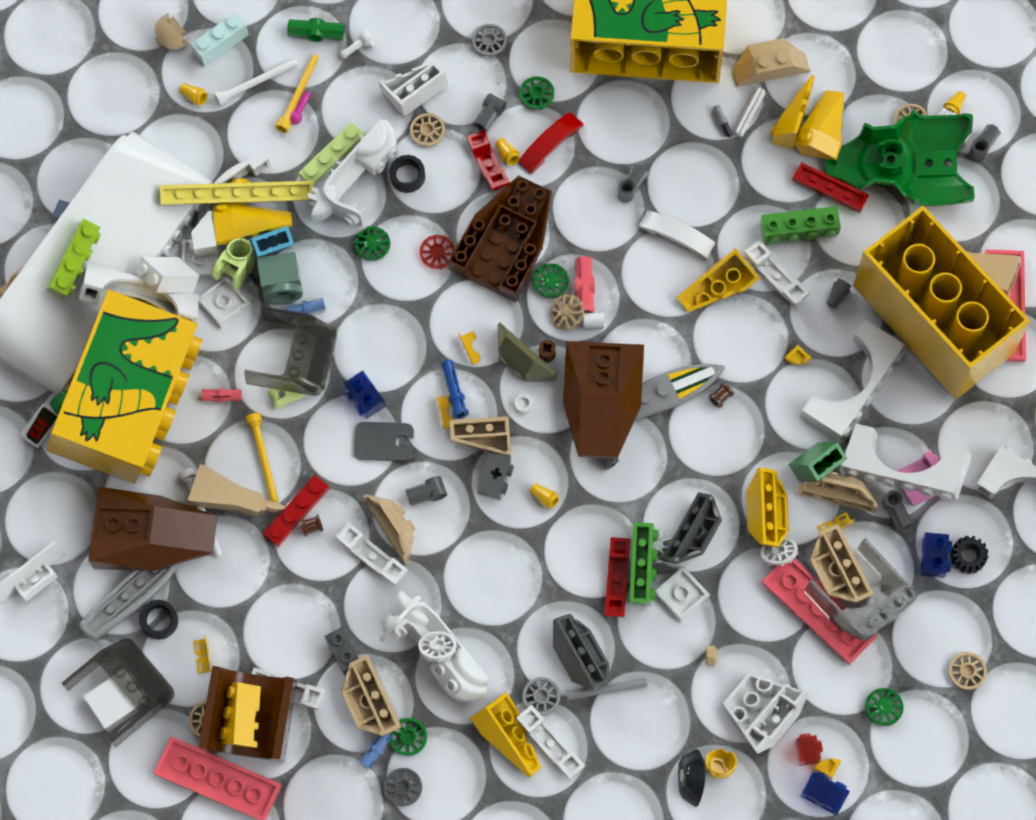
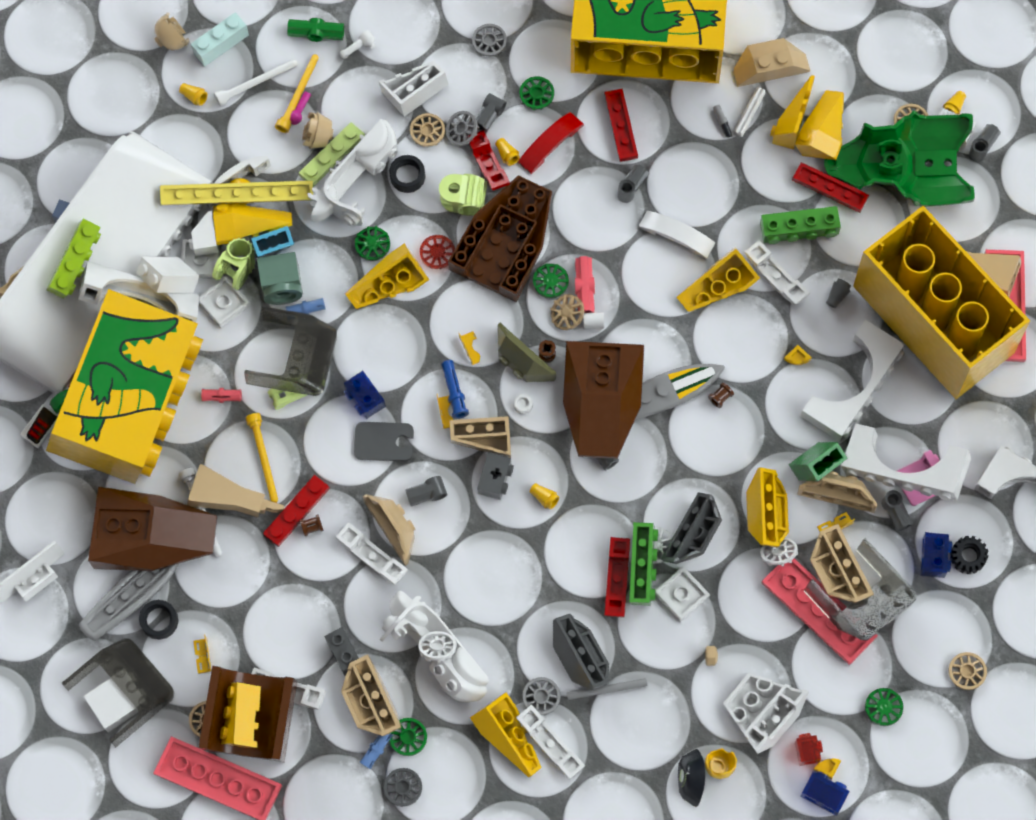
(317, 131): none -> tan cone
(391, 276): none -> yellow wedge
(461, 128): none -> light grey wheel
(463, 193): none -> yellowish green piece
(621, 125): none -> red plate

